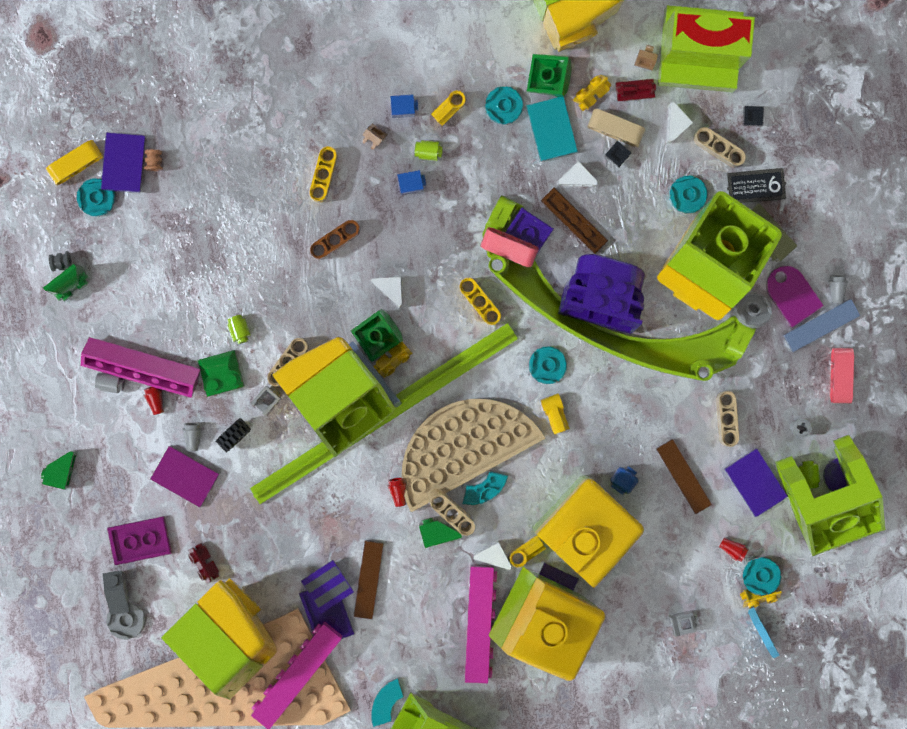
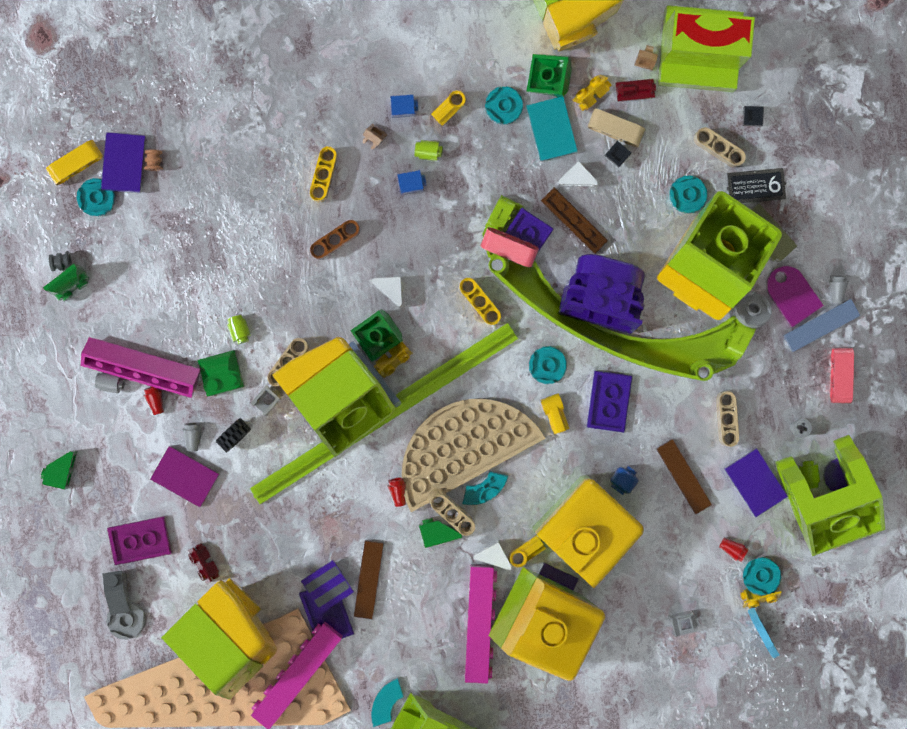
(609, 401): none -> dark purple tile
(677, 122): white slope -> none

